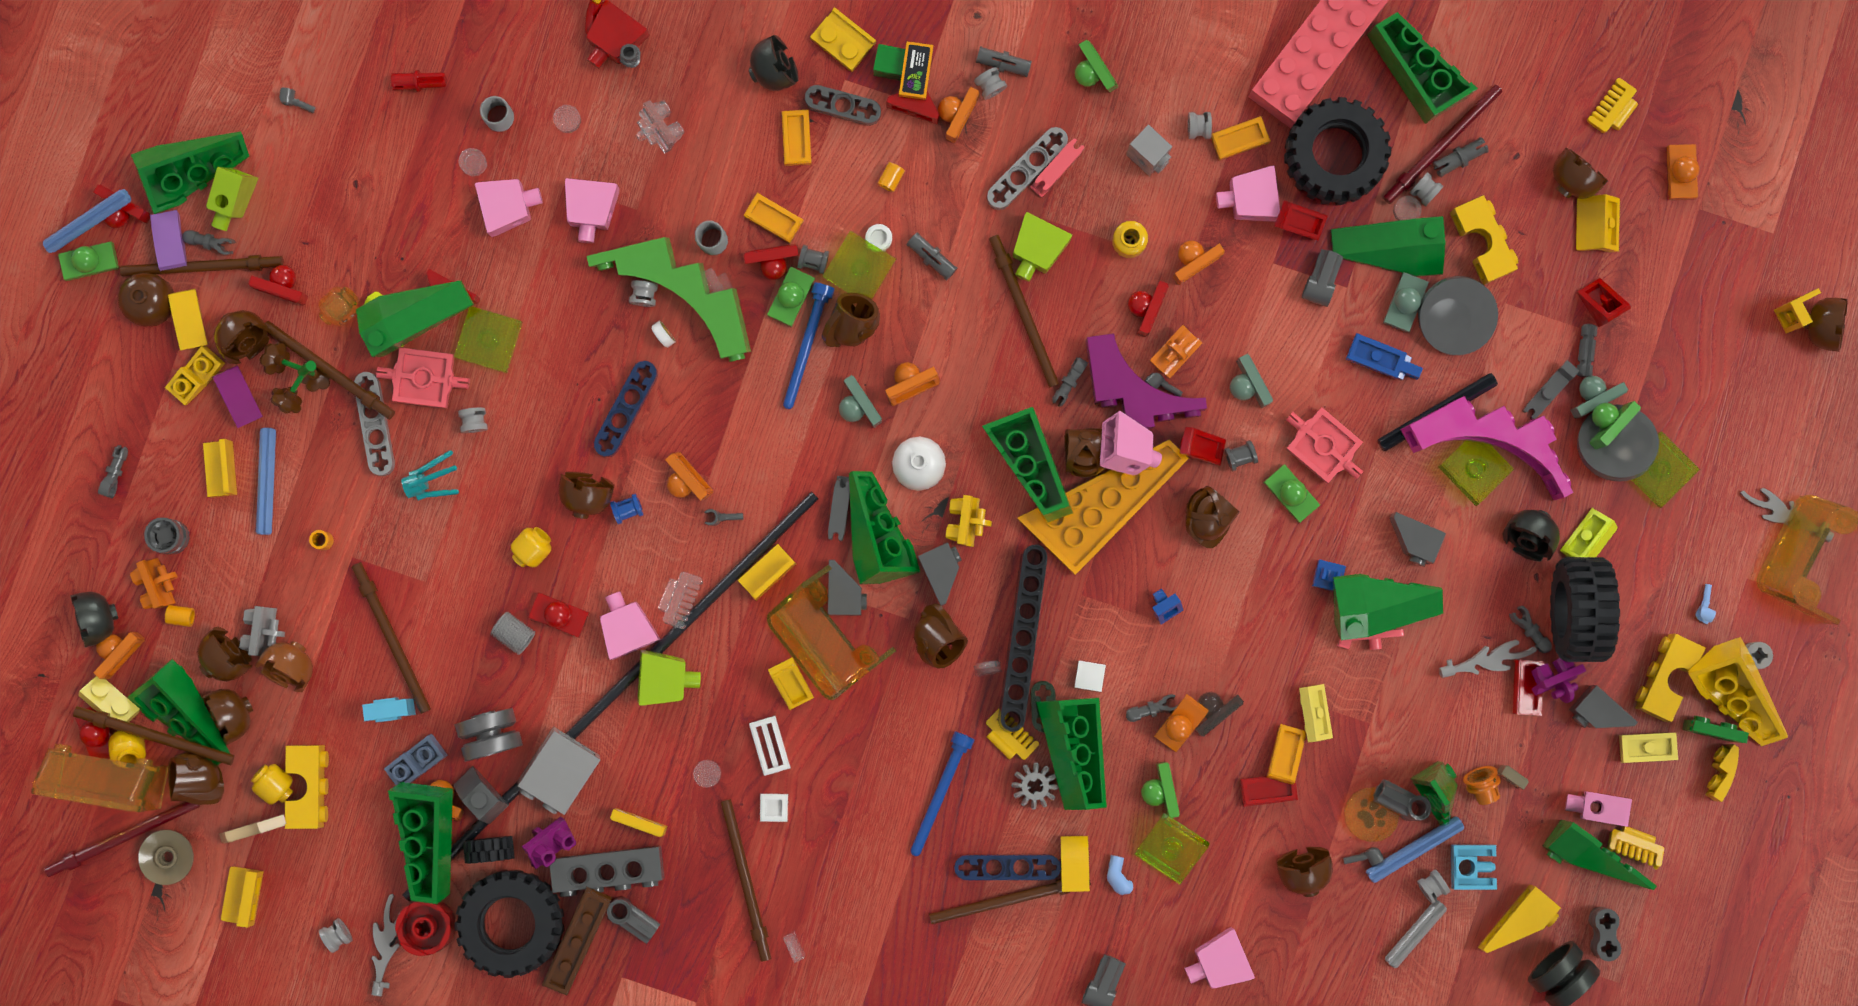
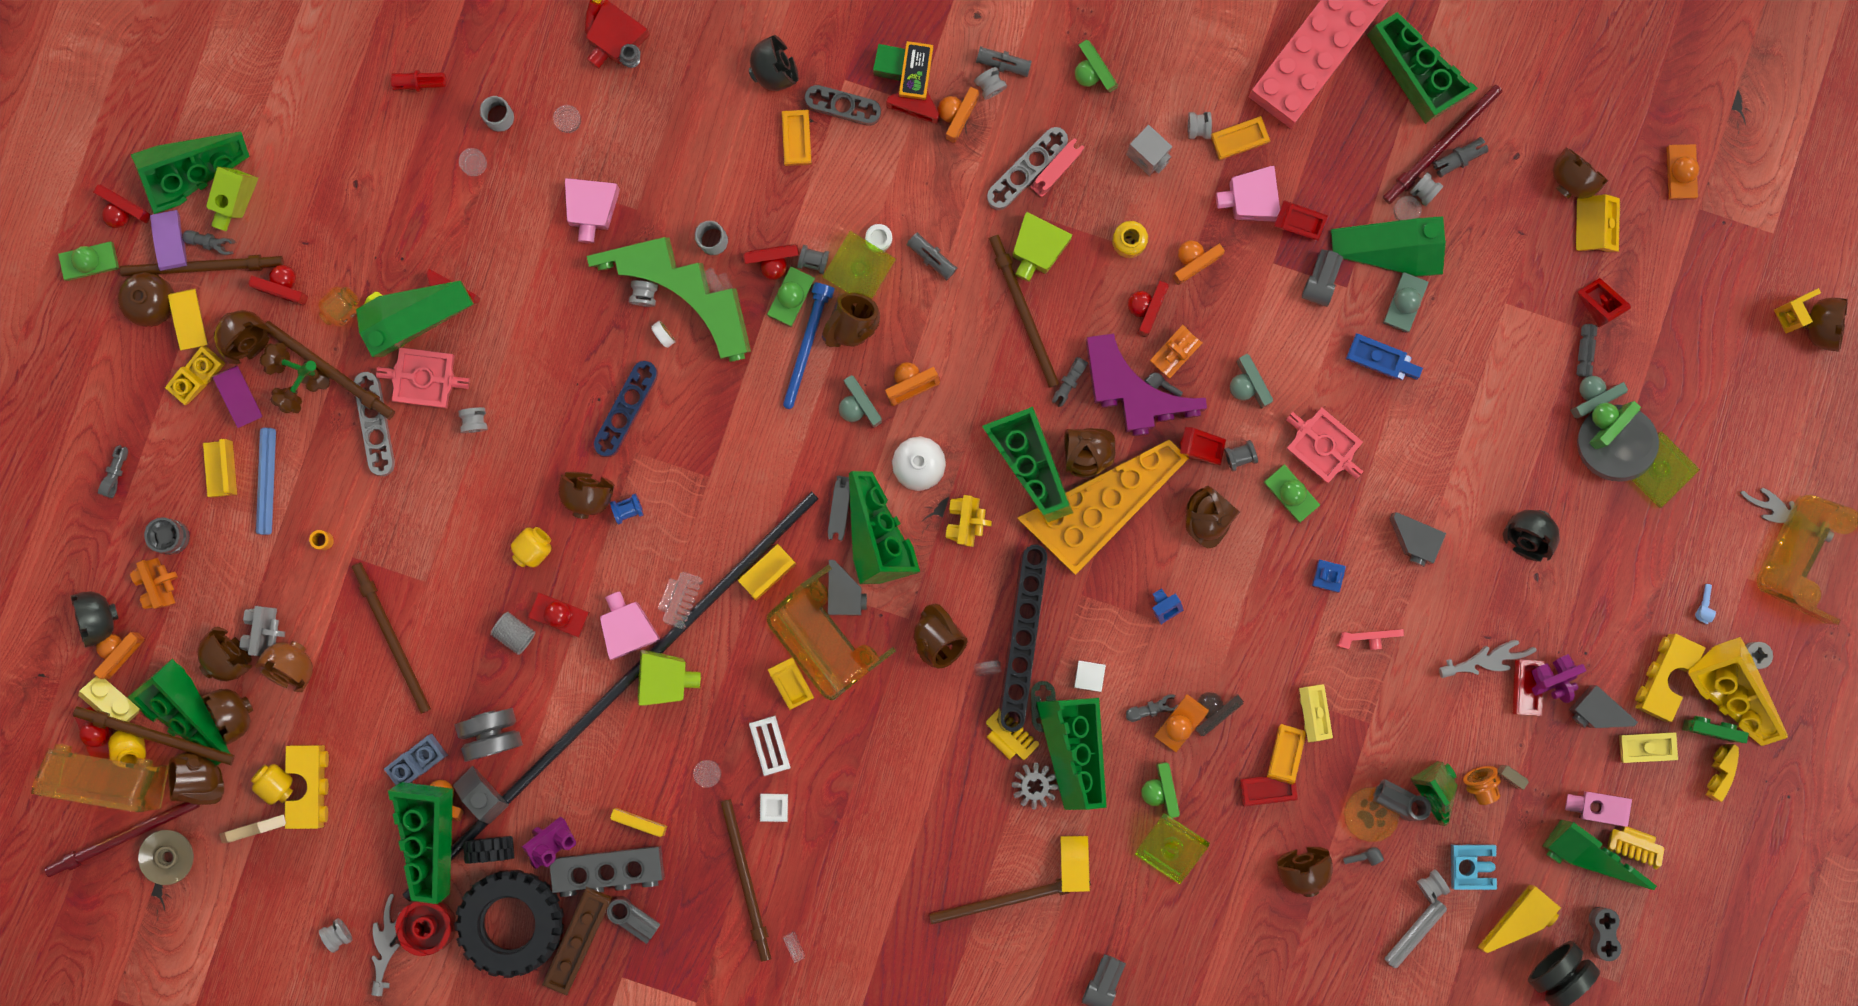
(87, 221): medium blue axle -> none
(180, 616): light orange hinge -> none
(242, 896): yellow panel -> none
(287, 98): dark grey hand -> none
(388, 709): medium azure brick -> none
(417, 483): teal plant -> none
(488, 339): clear neon green plate -> none
(505, 204): bright pink torso -> none
(558, 771): light grey brick -> none
(654, 128): clear hips -> none
(686, 479): orange tile -> none
(723, 517): dark grey hand -> none
(773, 218): light orange tile -> none
(843, 39): yellow plate -> none
(891, 177): light orange hinge -> none
(941, 569): dark grey slope -> none
(960, 745): blue piece -> none
(1007, 863): dark blue beam -> none
(1116, 878): light blue arm -> none
(1127, 445): bright pink torso -> none
(1221, 961): bright pink torso -> none
(1362, 126): black tyre -> none
(1375, 606): green wedge -> none
(1414, 850): medium blue axle -> none
(1458, 315): dark grey piece -> none
(1470, 392): black axle -> none
(1476, 469): clear neon green plate -> none
(1479, 218): yellow arch -> none
(1496, 428): dark pink arch -> none
(1541, 643): dark grey piece -> none
(1551, 389): dark grey piece -> none
(1584, 609): black tyre -> none
(1590, 535): neon yellow slope -> none
(1619, 112): yellow piece -> none

